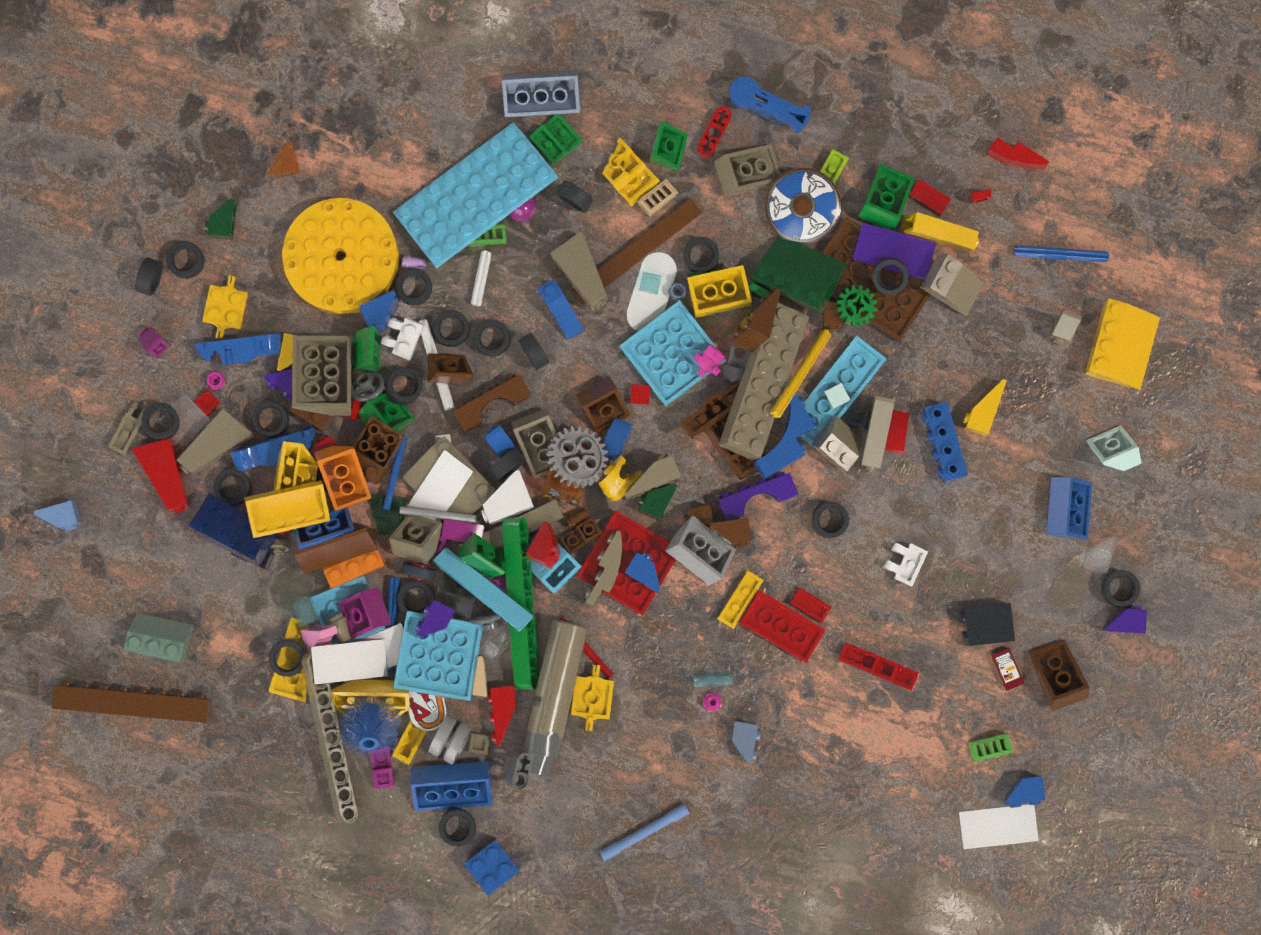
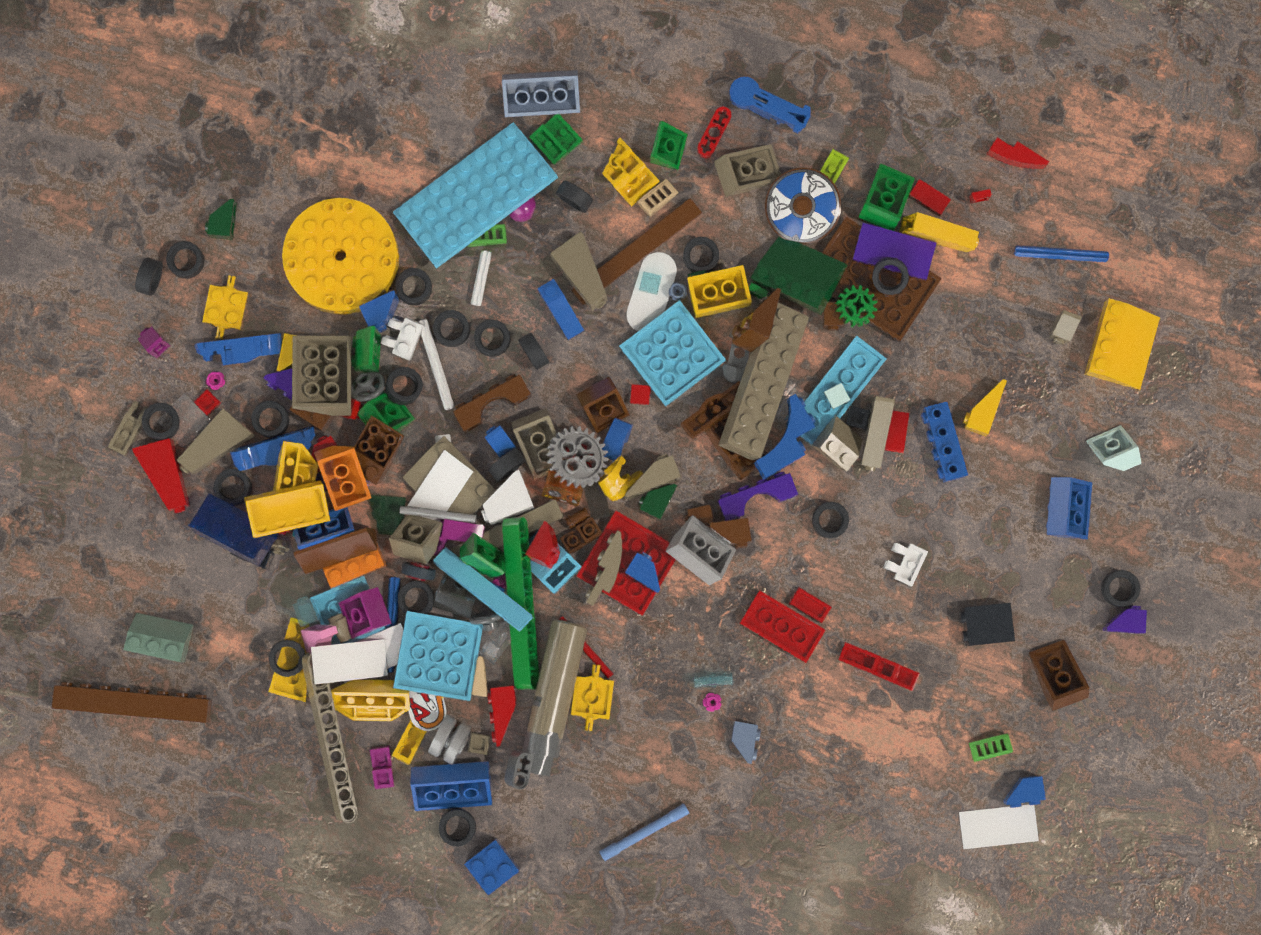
(61, 515): medium blue slope -> none
(285, 164): clear orange slope -> none
(369, 726): blue piece -> none
(394, 475): blue bar -> none
(413, 262): lavender pin -> none
(436, 619): dark purple slope -> none
(448, 369): reddish brown slope -> none
(709, 360): dark pink piece -> none
(740, 599): yellow tile -> none
(800, 373): yellow axle -> none
(952, 283): dark tan slope -> none
(1007, 669): tile -> none
(1098, 556): clear slope -> none

